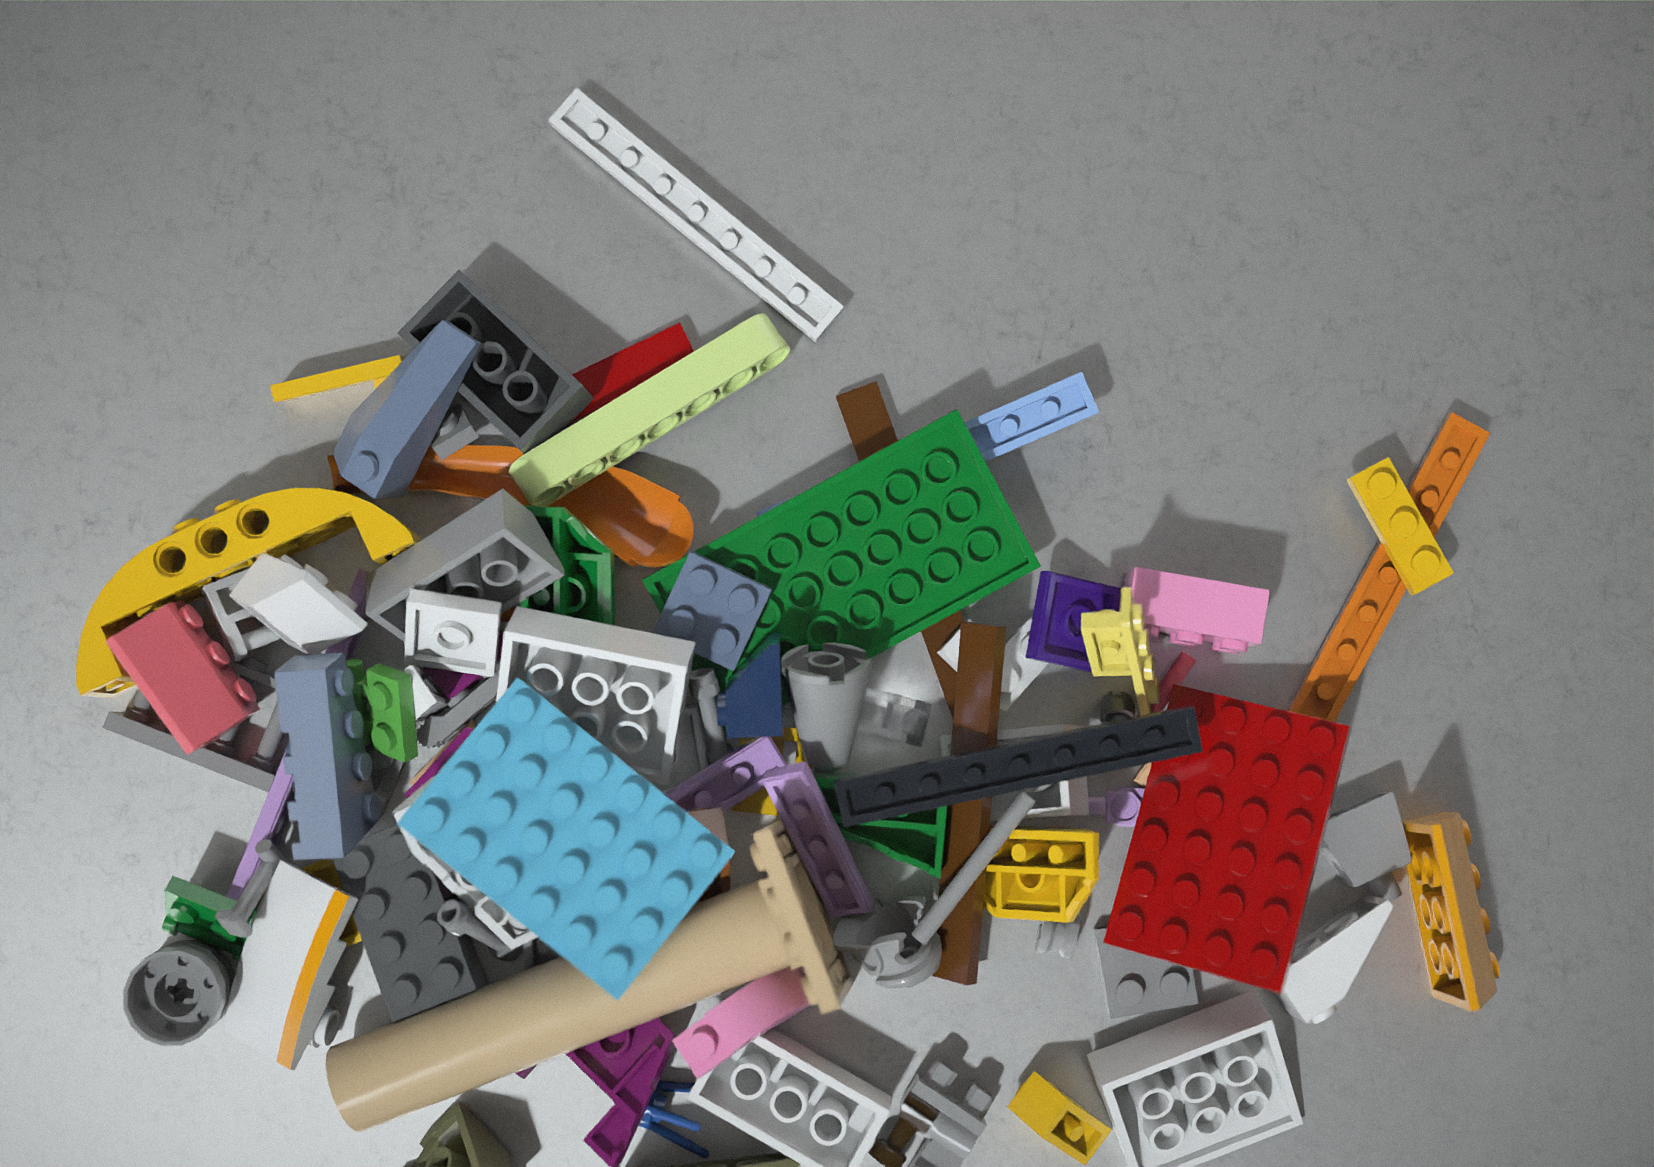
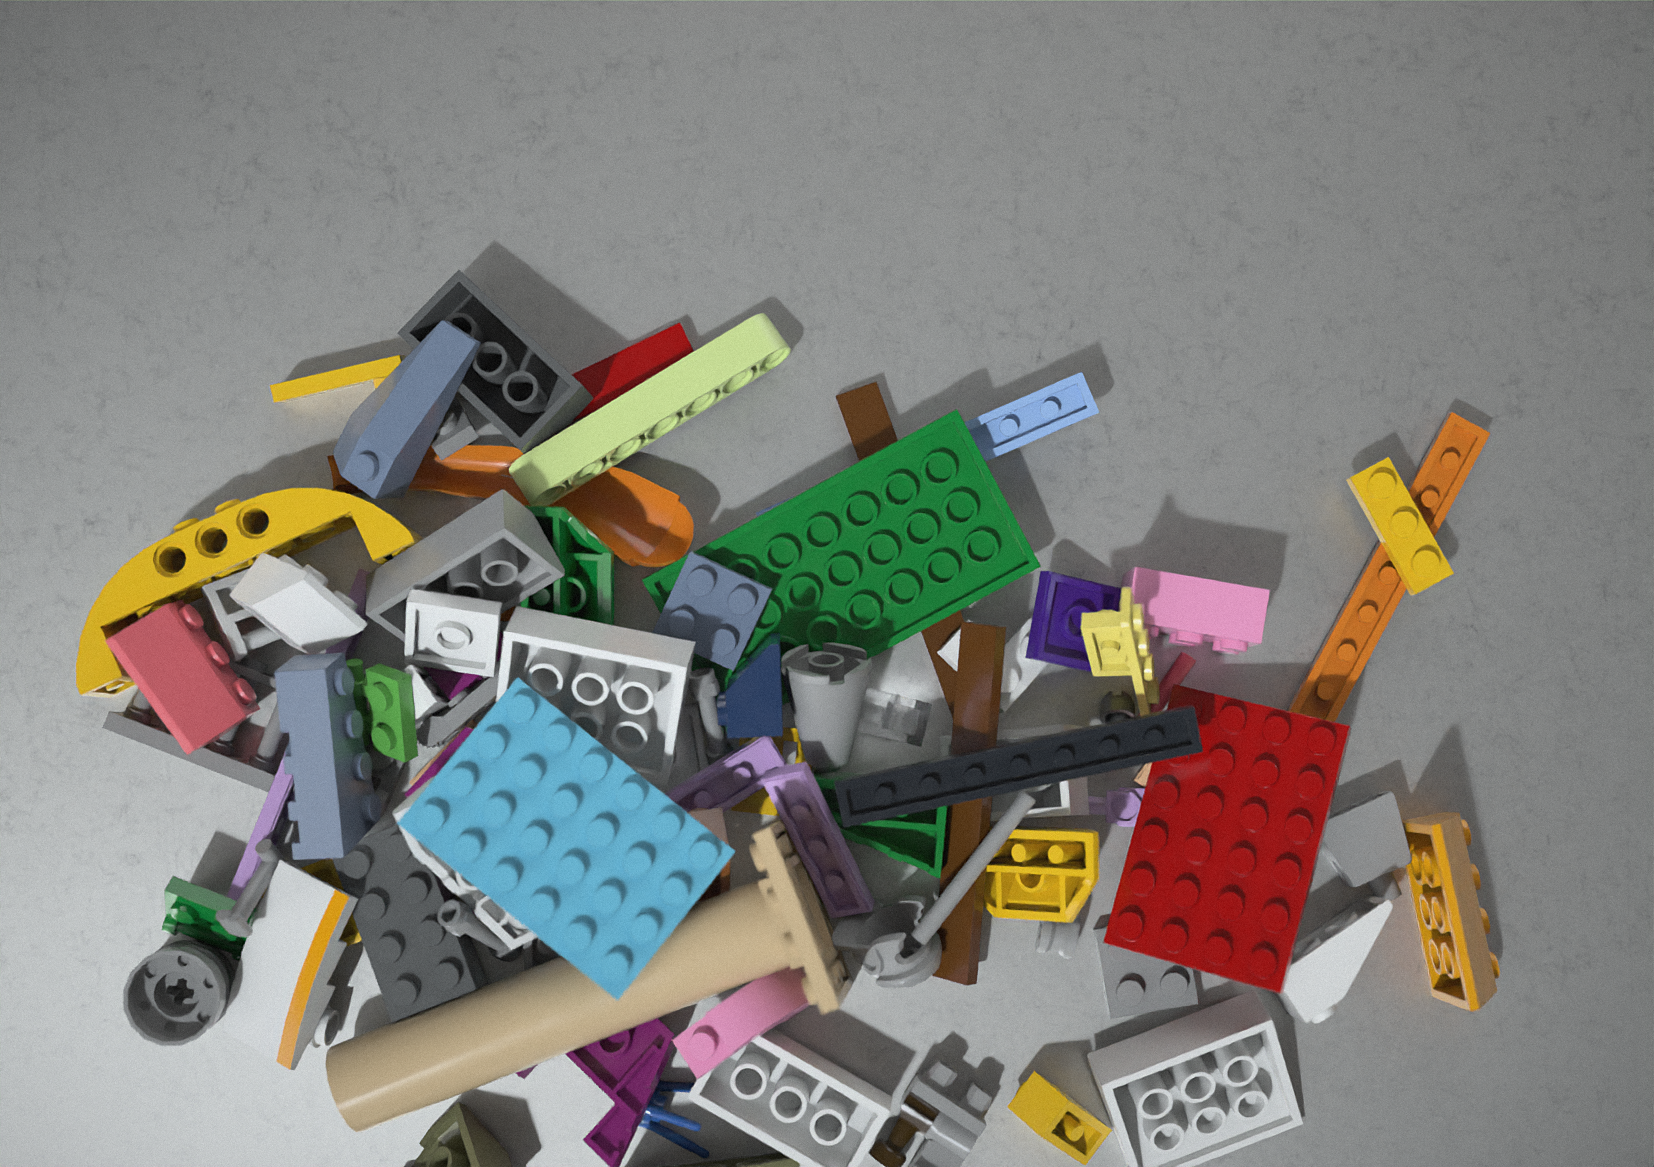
(696, 215): white plate -> none

